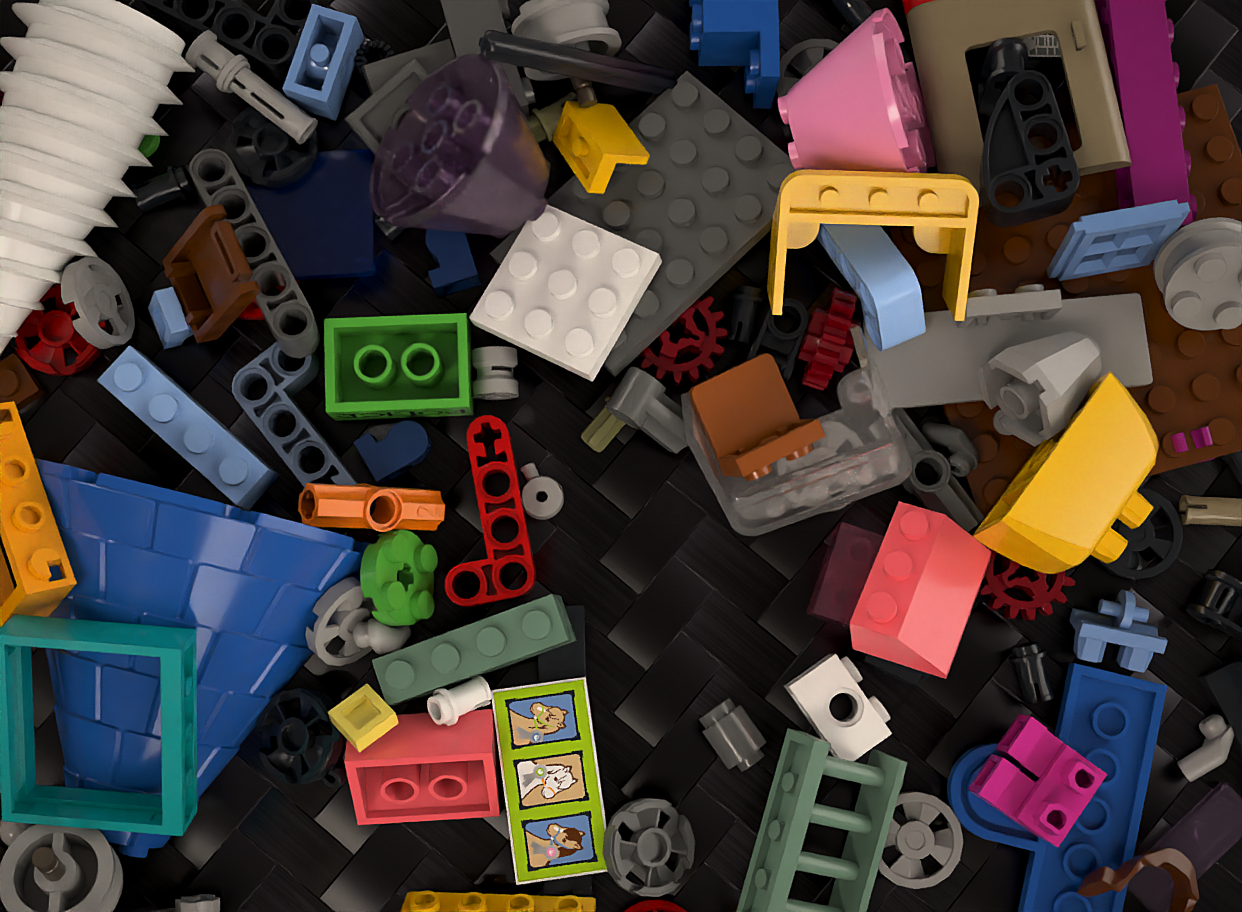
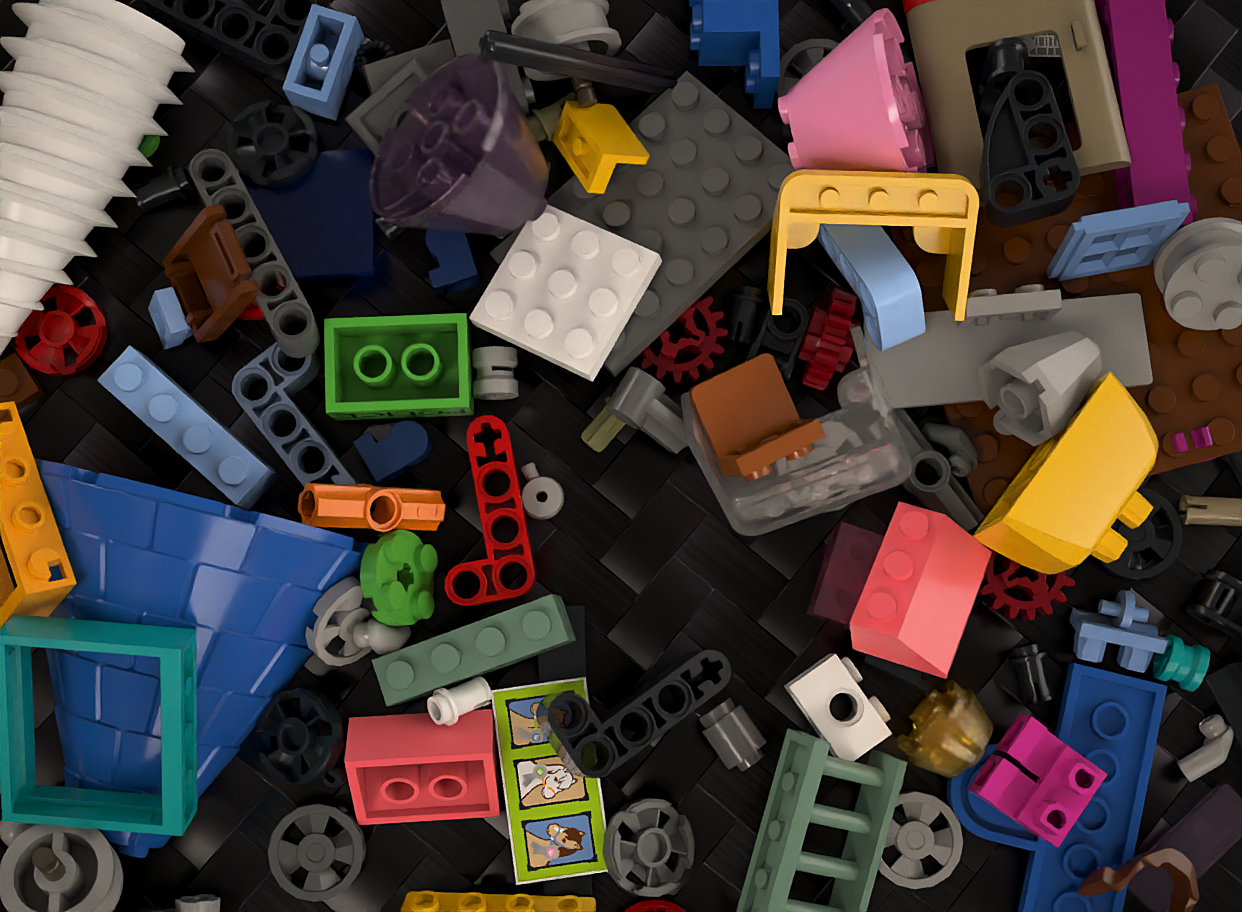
(93, 289): light grey piece -> none
(234, 75): light grey pin -> none
(317, 852): none -> dark grey piece
(363, 717): light yellow plate -> none
(640, 704): none -> black beam
(947, 732): none -> clear yellow cone
(1181, 663): none -> teal wheel

